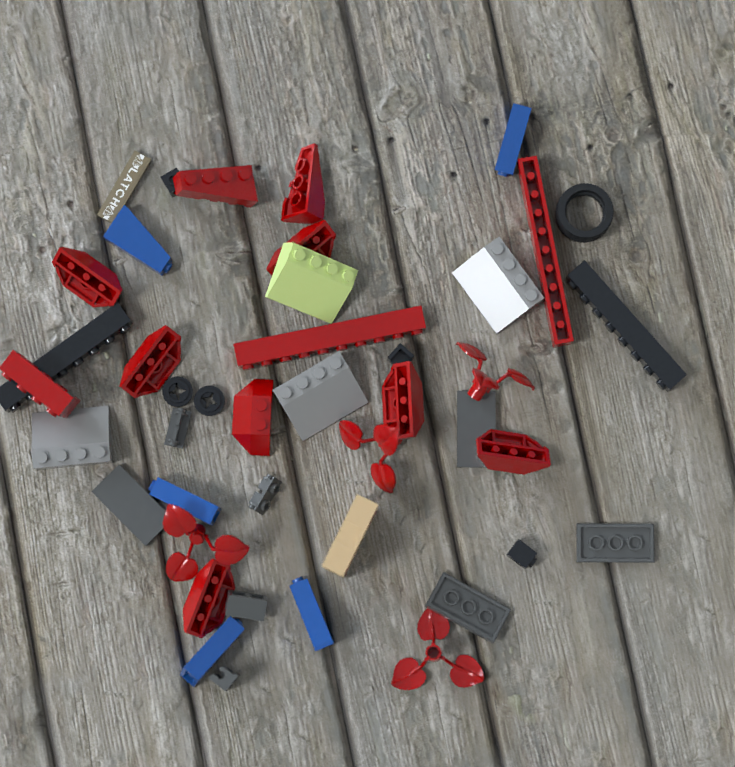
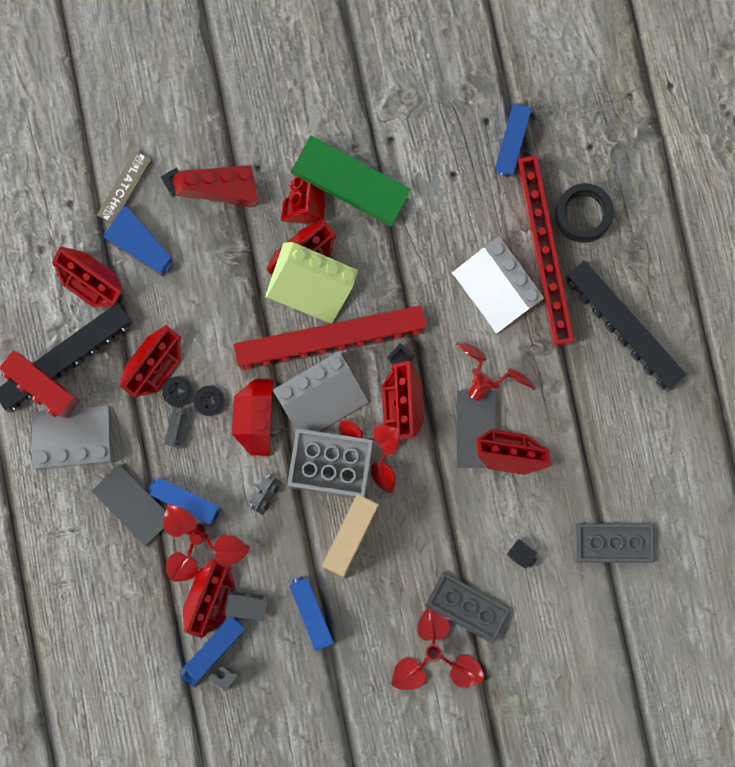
(329, 463): none -> light grey slope
(350, 180): none -> green arch

